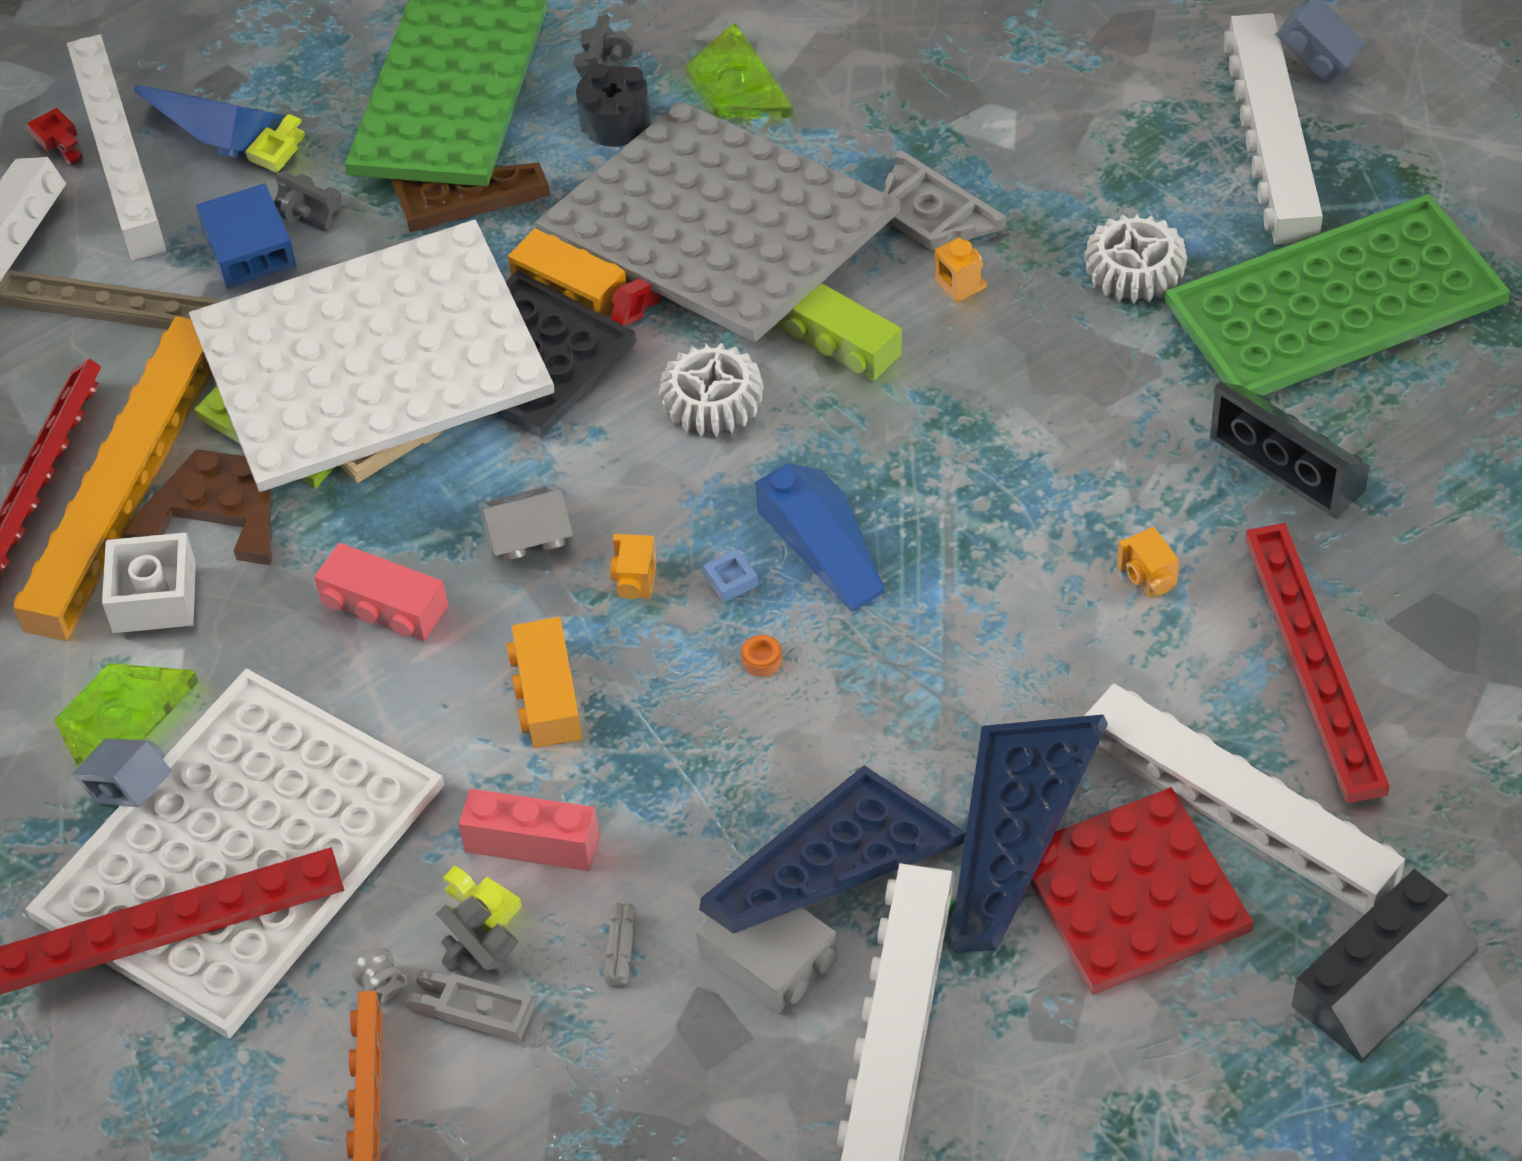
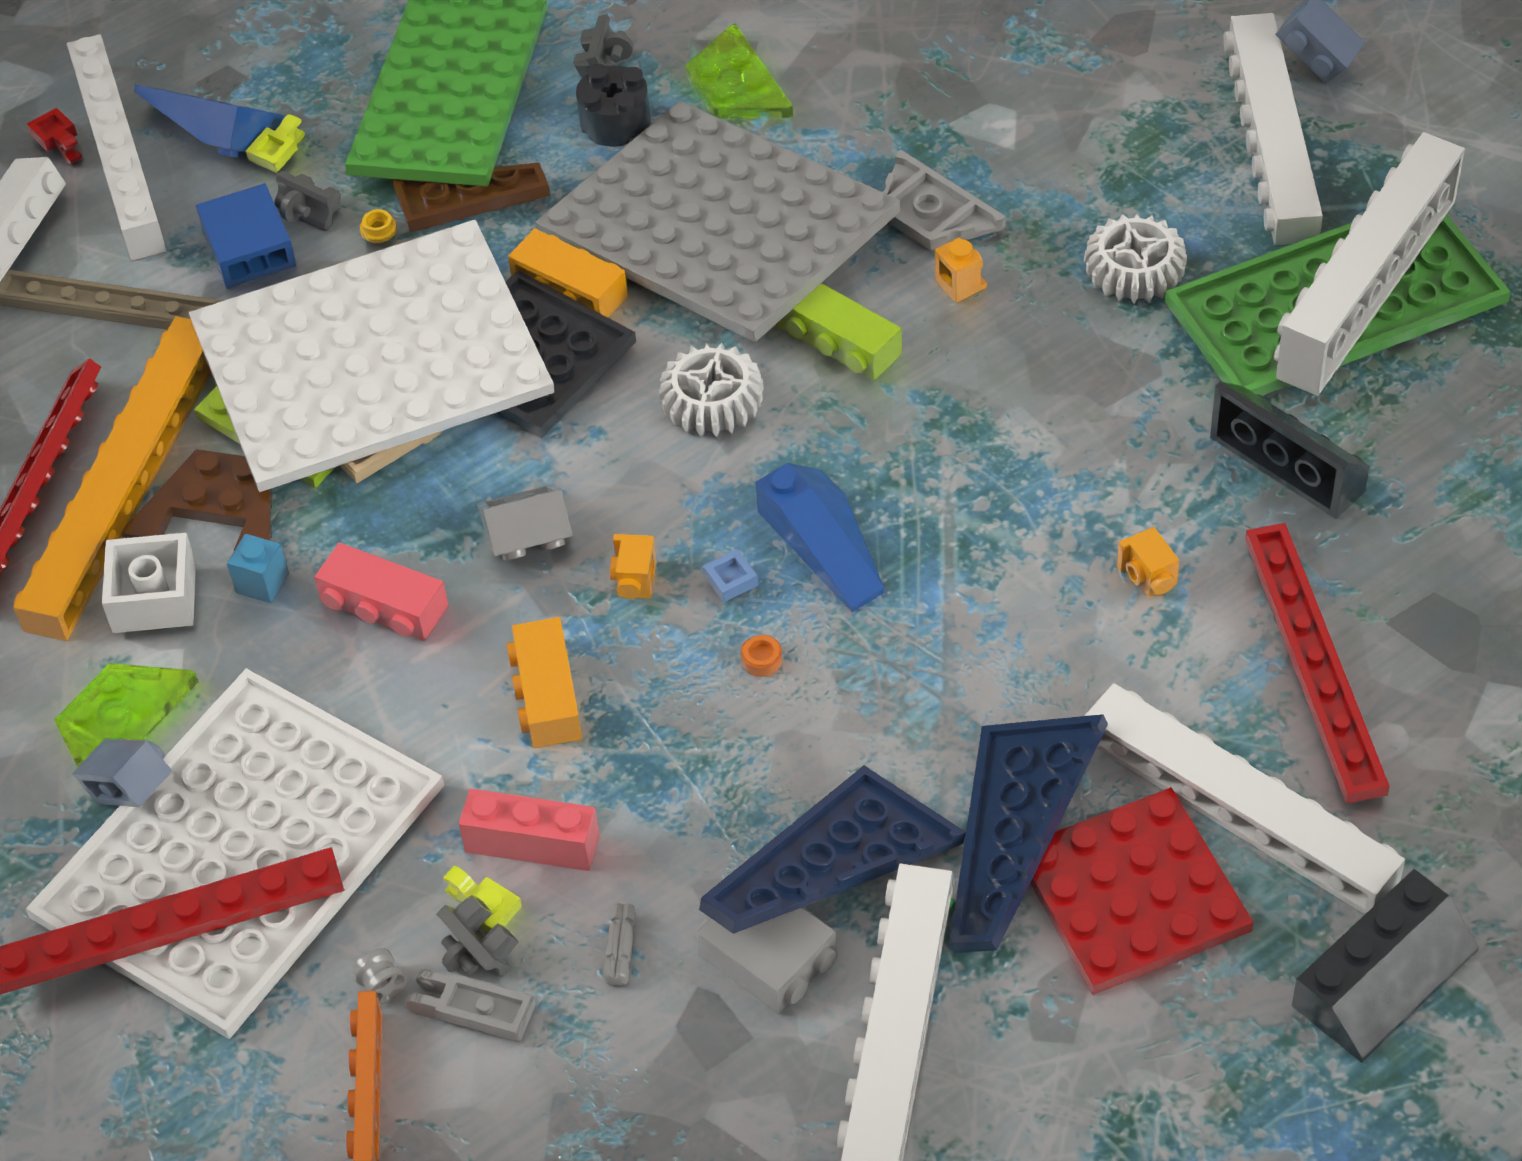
(258, 568): none -> dark azure brick
(378, 226): none -> yellow plate
(631, 300): red plate -> none
(1368, 263): none -> white brick

